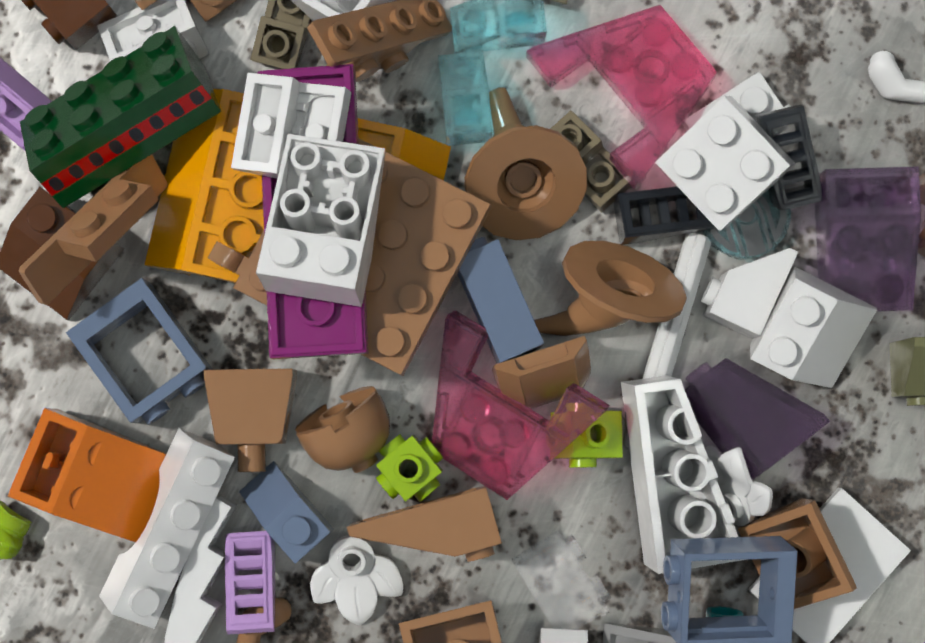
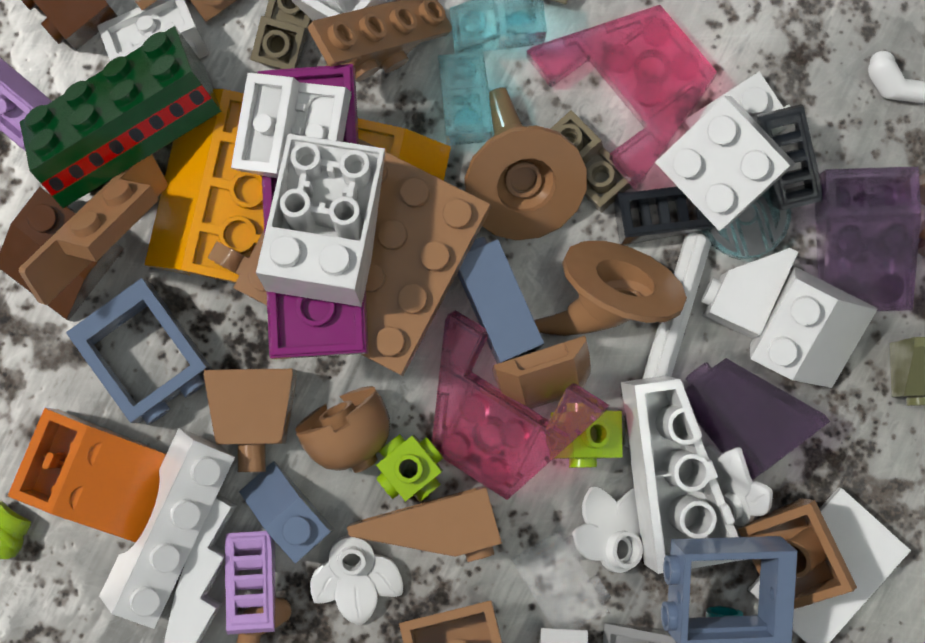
(608, 526): none -> white plate

